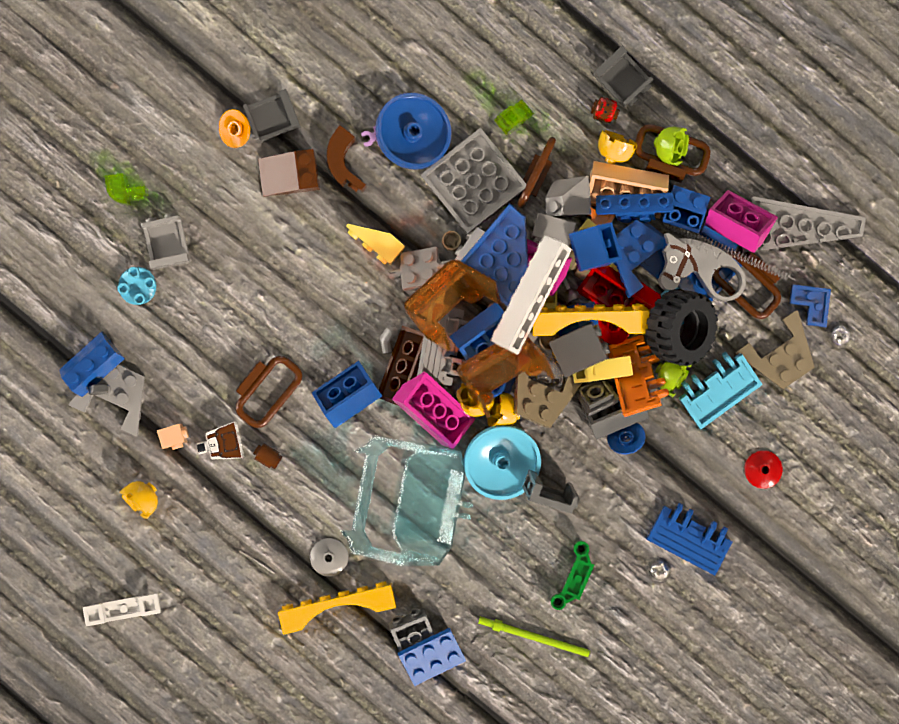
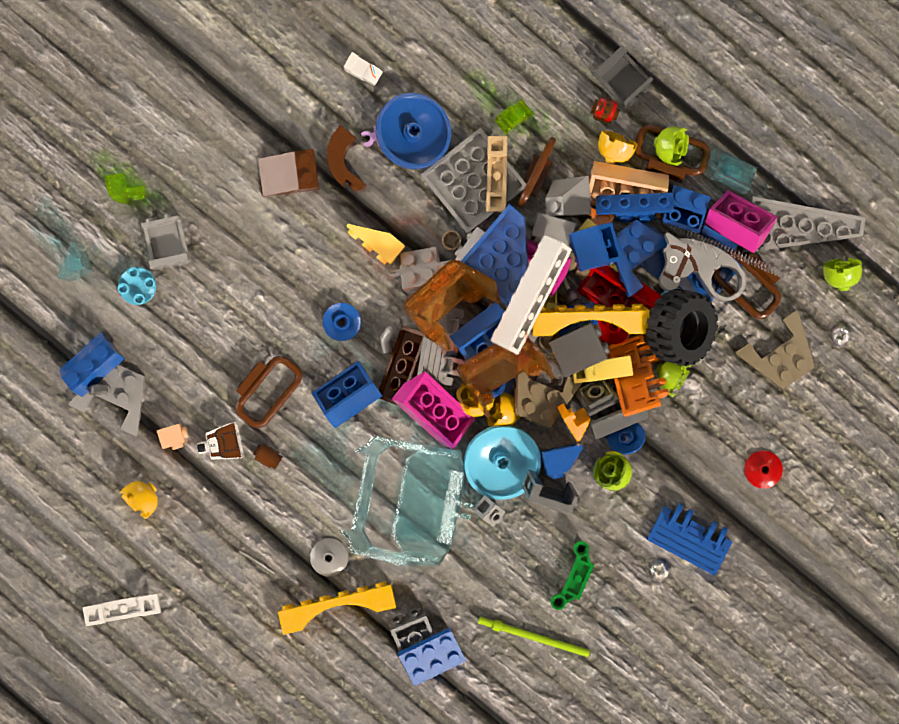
(75, 263): none -> clear light blue slope
(234, 128): light orange dish -> none
(271, 117): dark grey panel -> none
(331, 321): none -> blue dish
(362, 69): none -> white leg
(493, 514): none -> light grey brick
(496, 174): none -> tan slope
(560, 459): none -> blue slope
(576, 422): none -> light orange slope
(612, 471): none -> lime cylinder
(721, 391): medium azure hinge -> none
(734, 173): none -> clear light blue slope
(817, 301): blue plate -> none
(842, 273): none -> lime cylinder

